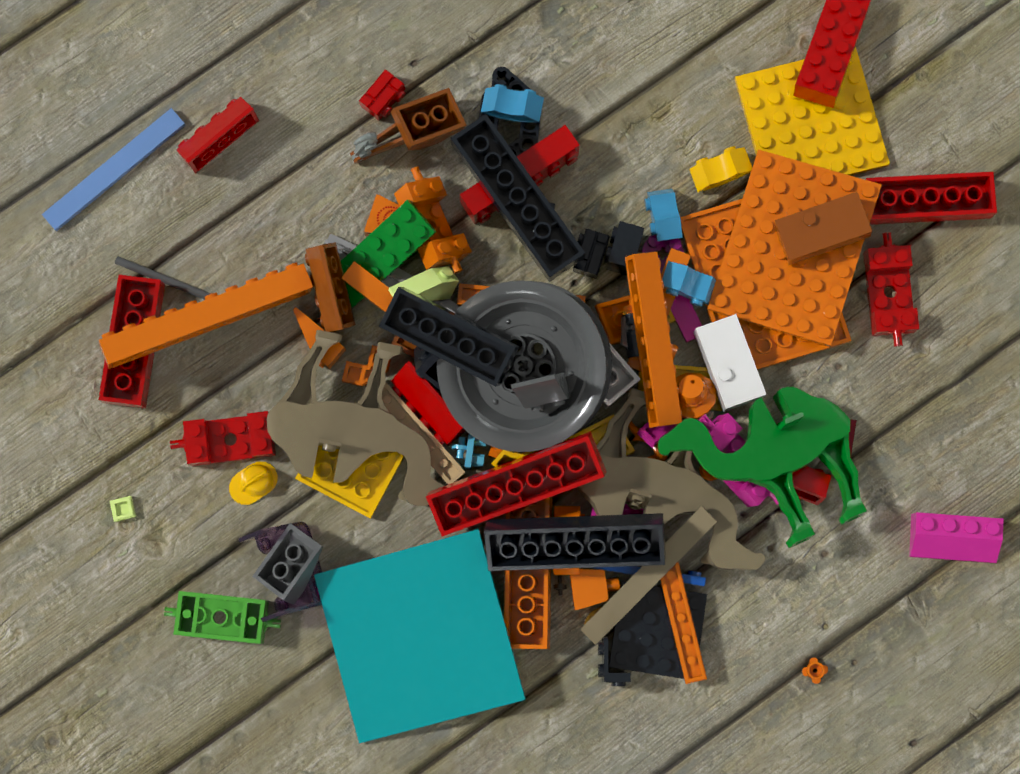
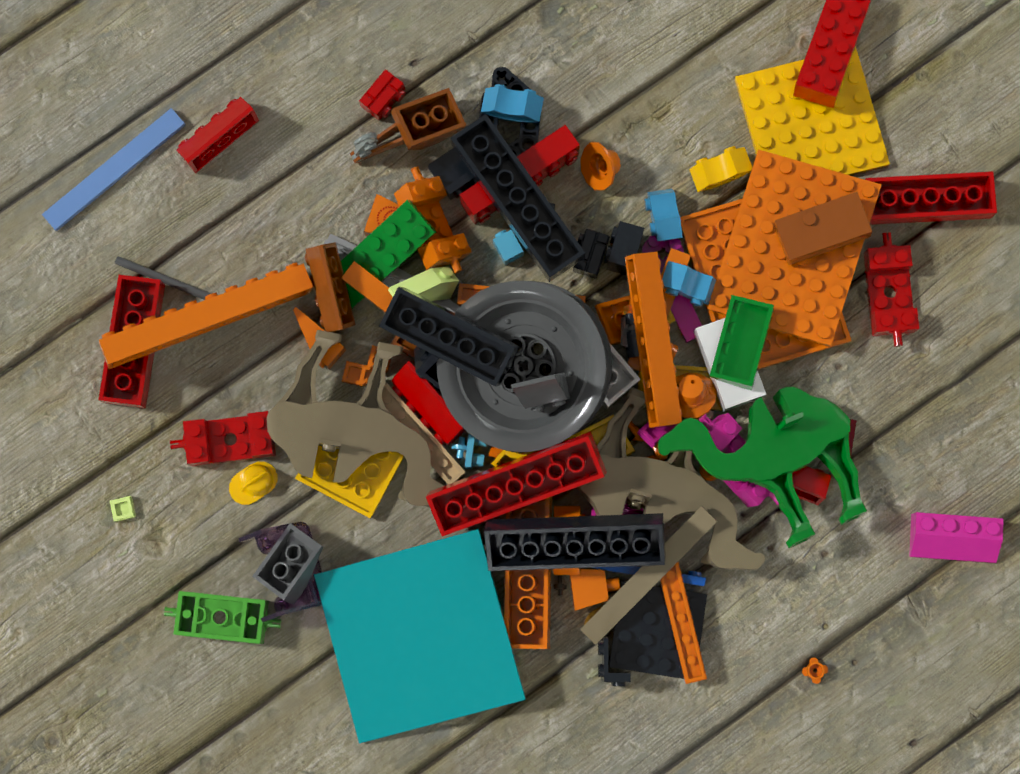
(453, 173): none -> black bracket
(507, 246): none -> medium azure brick
(599, 165): none -> orange hat
(742, 342): none -> green slope

